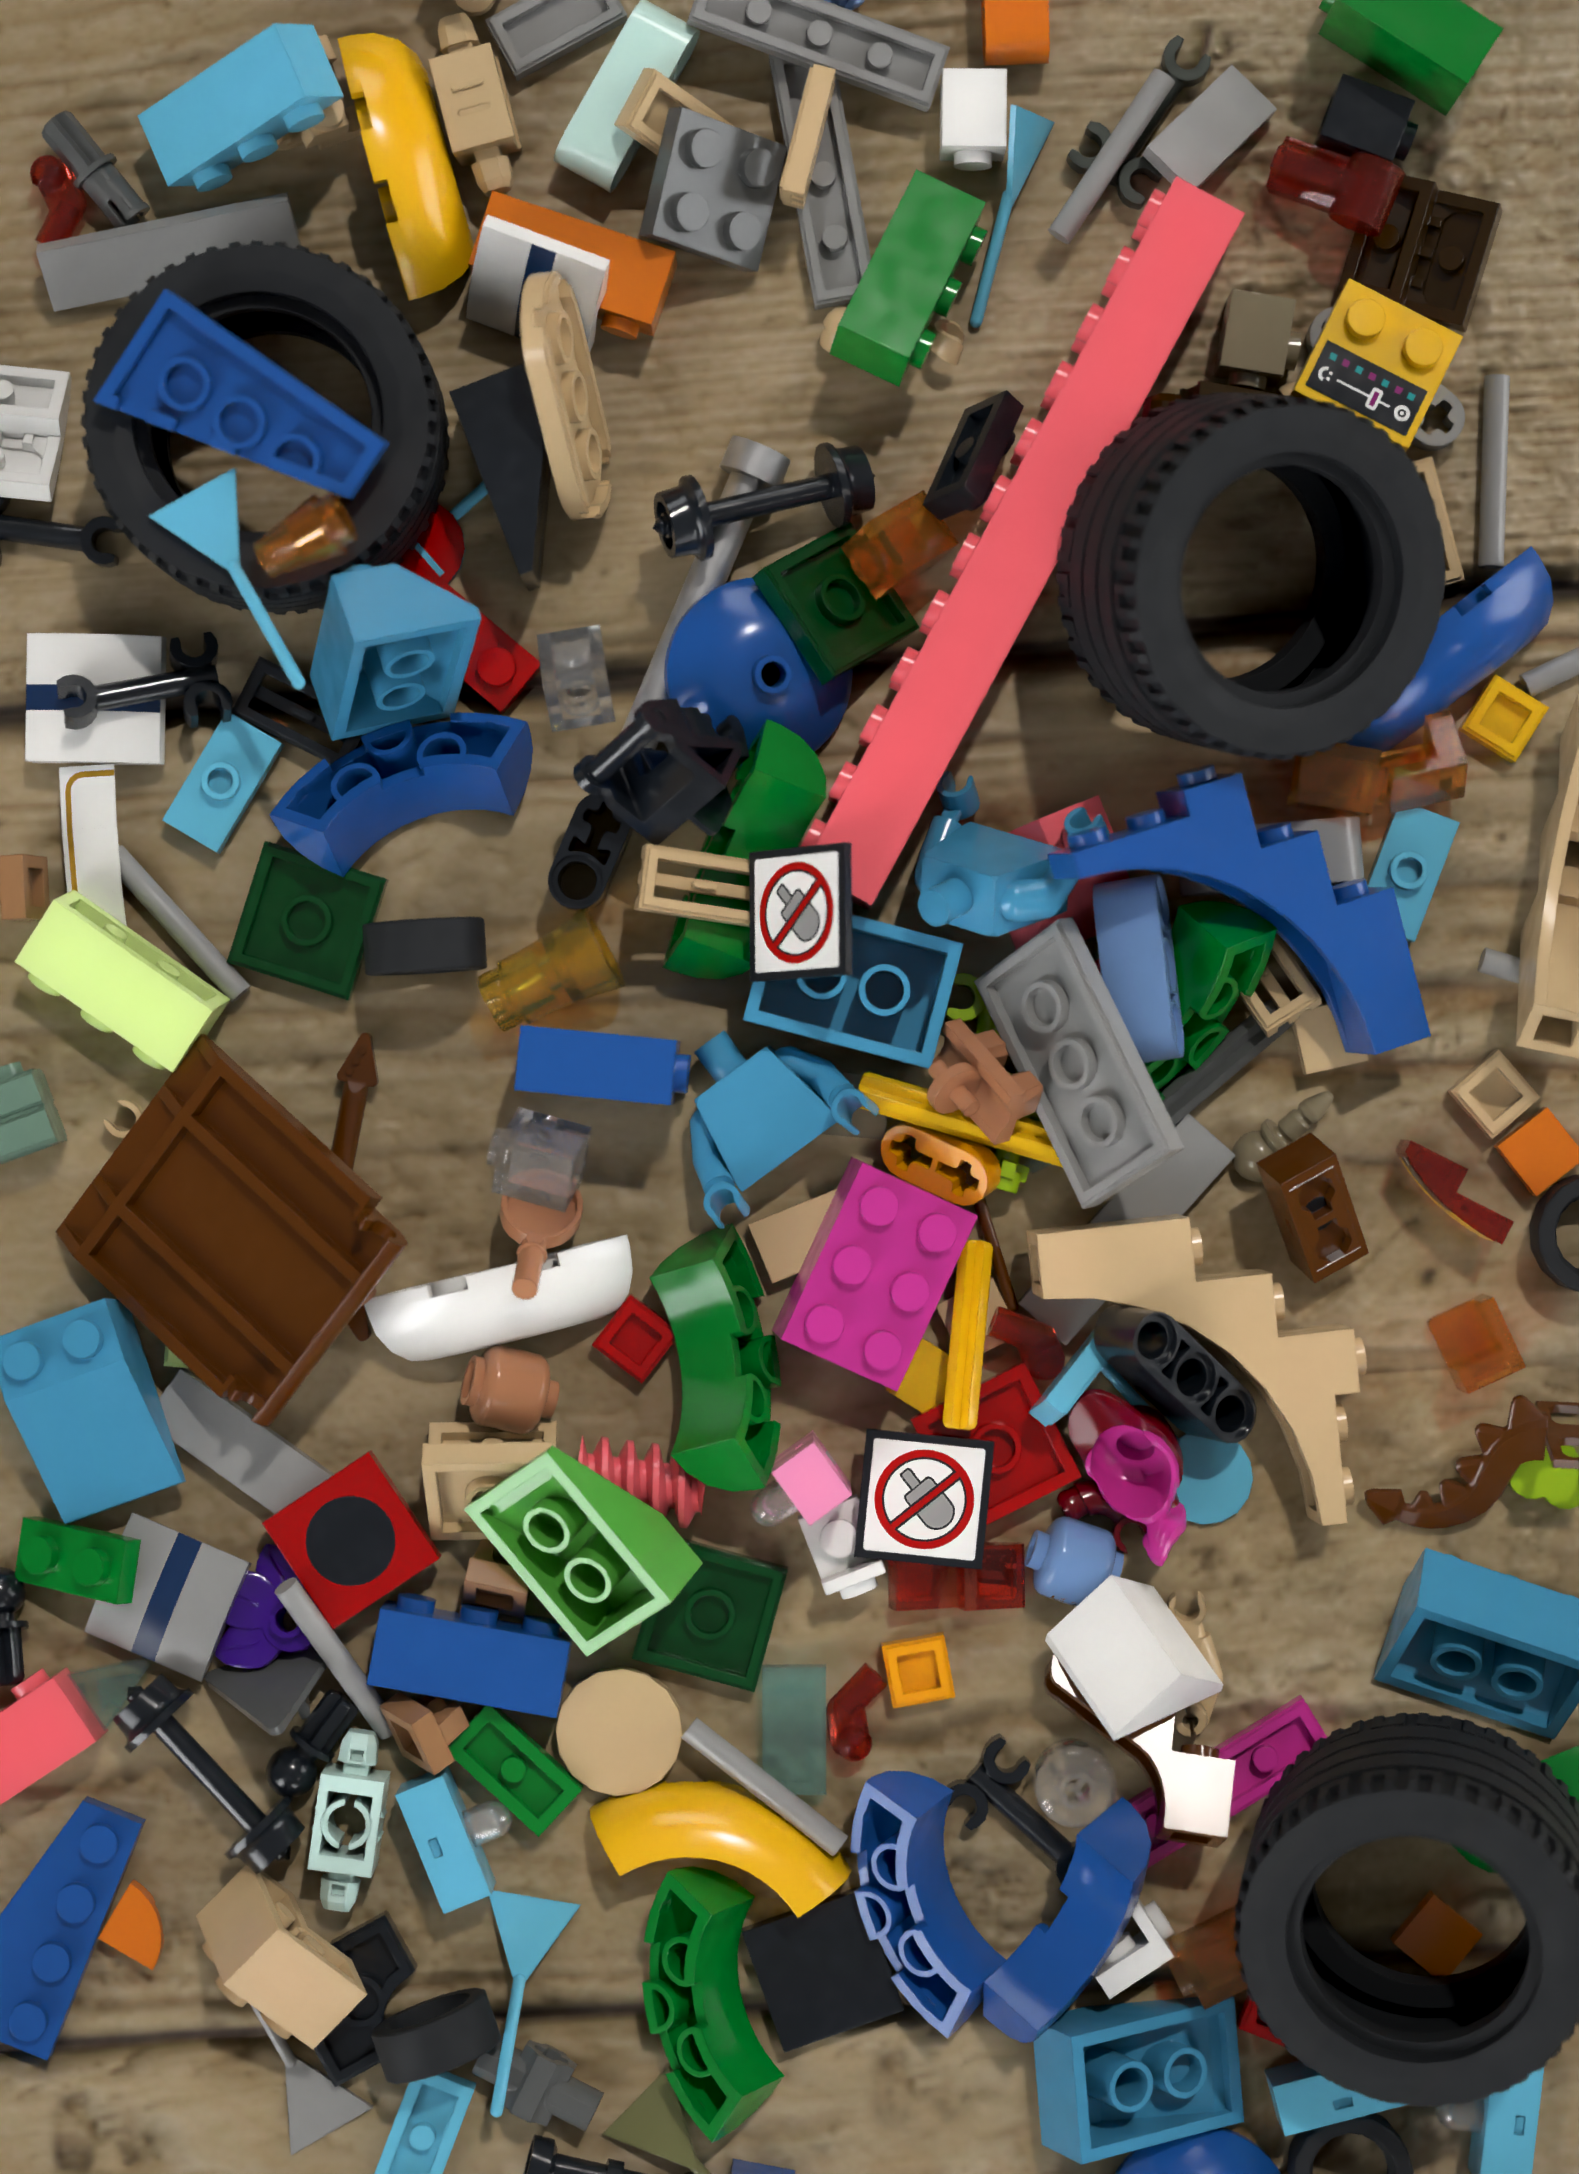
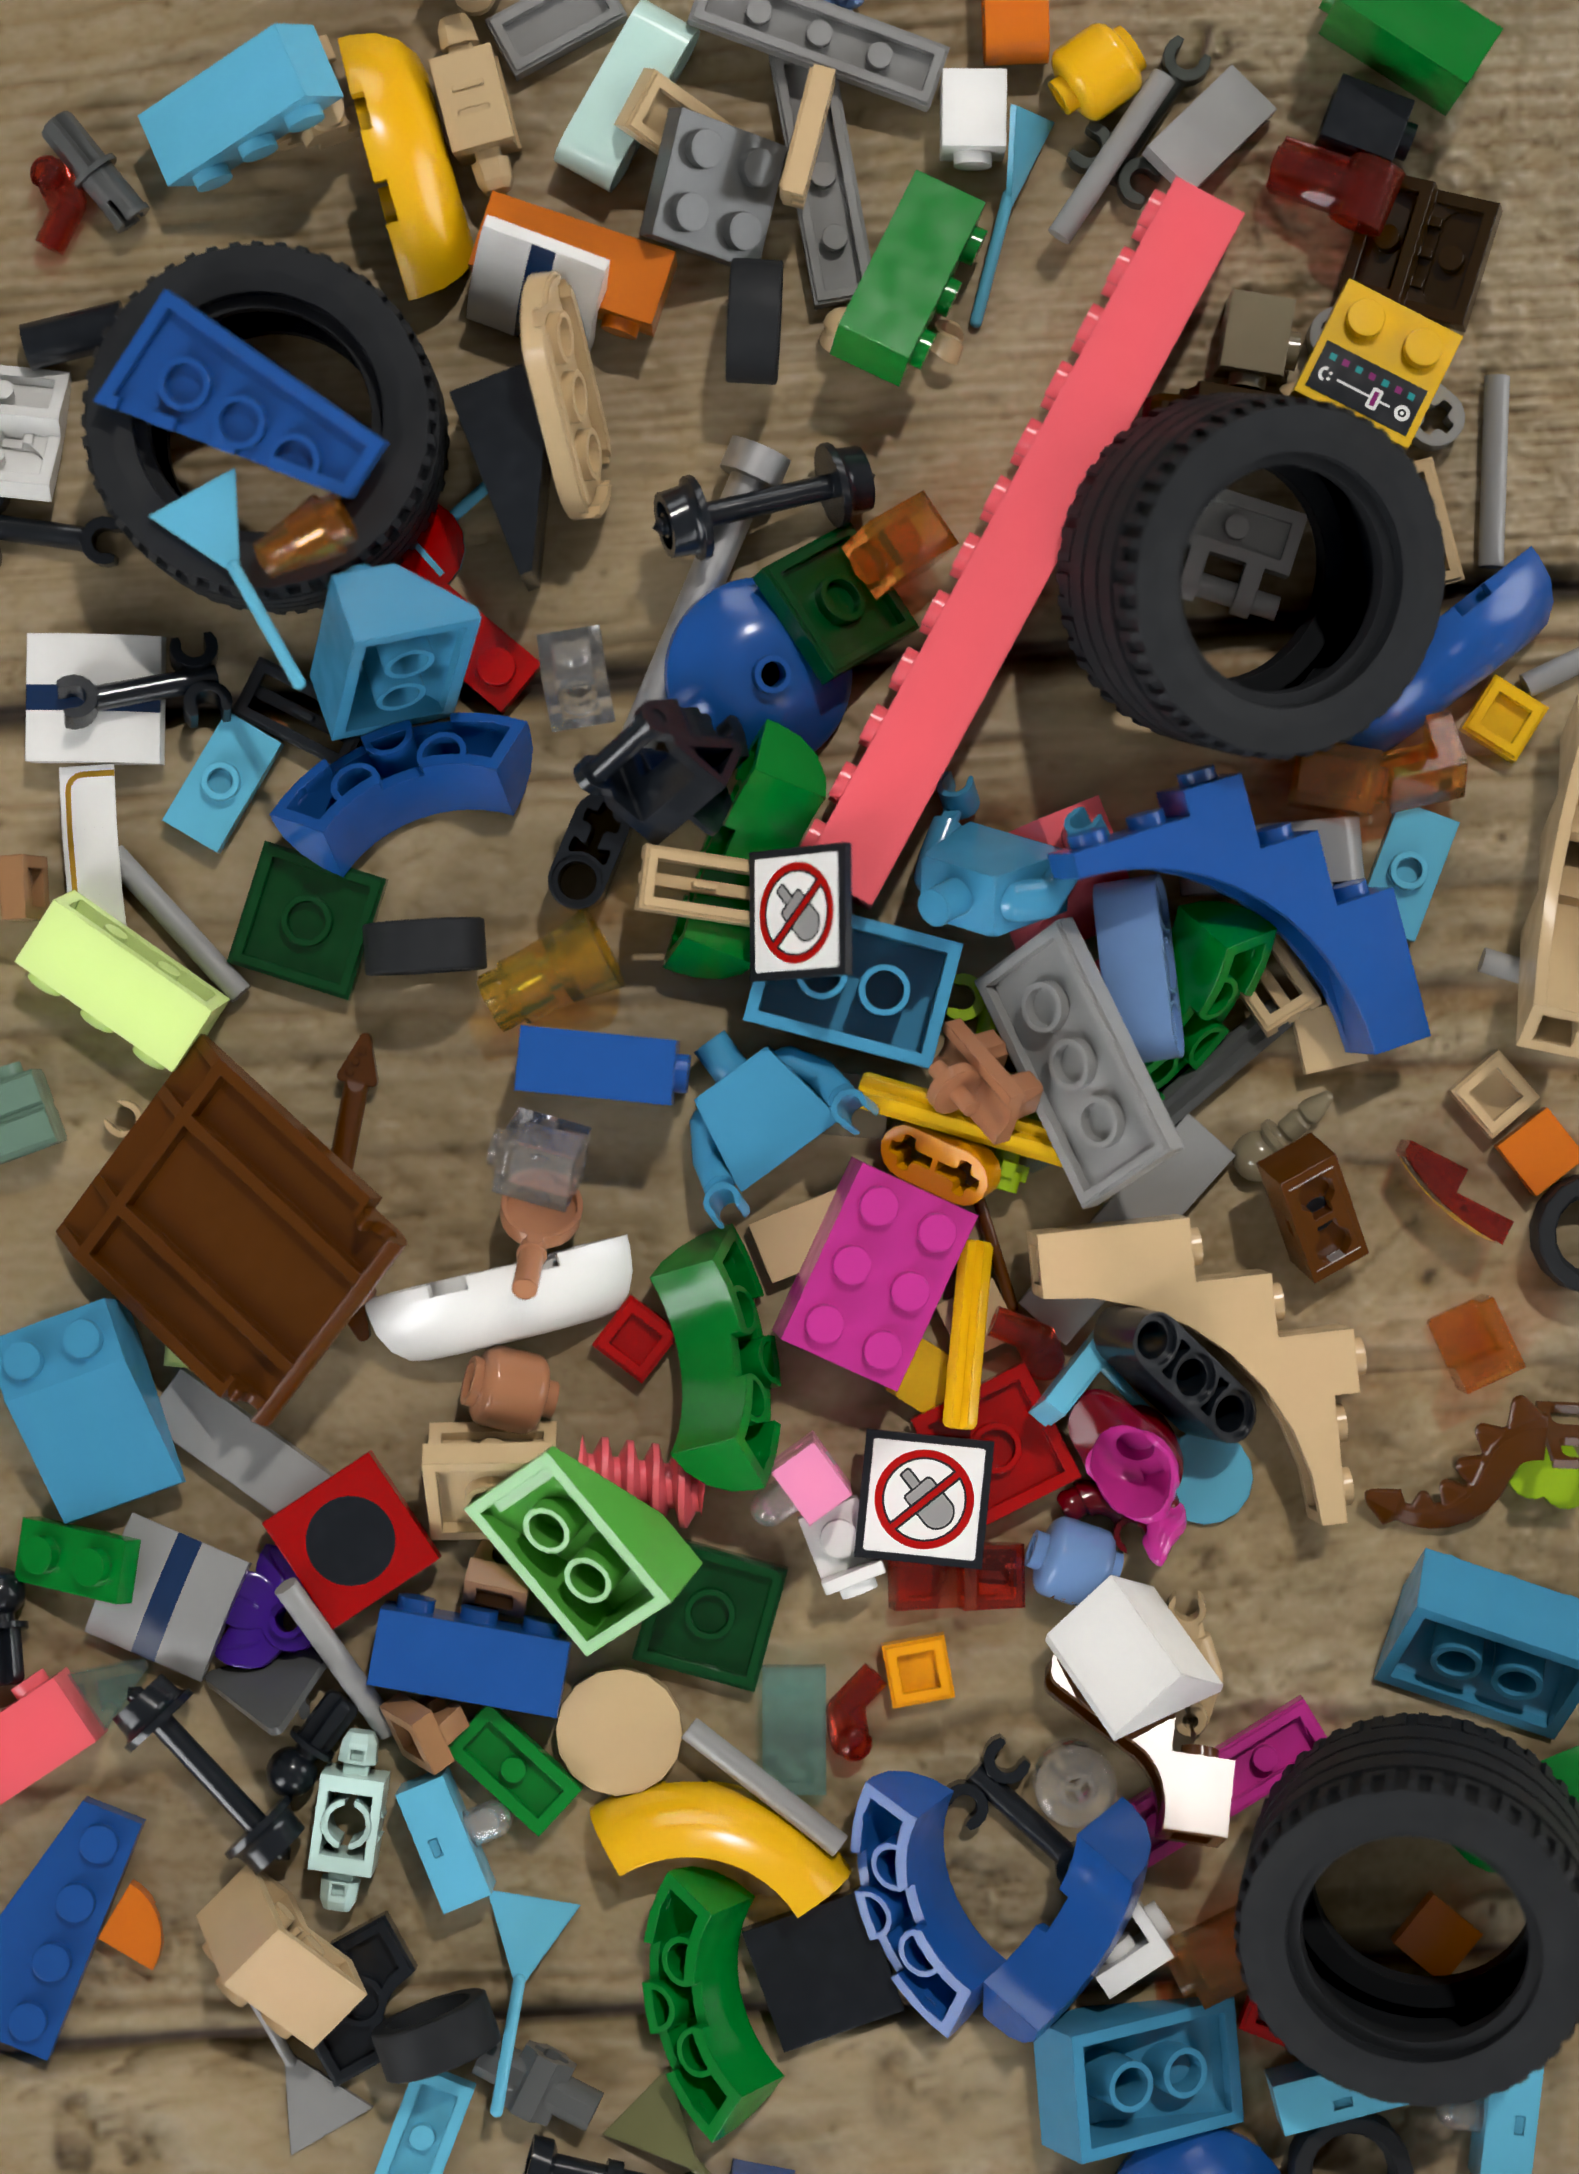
(66, 335): none -> black cylinder
(123, 258): light grey tile -> none
(754, 321): none -> black tyre
(973, 456): black plate -> none
(1096, 71): none -> yellow head
(1248, 534): none -> white plate

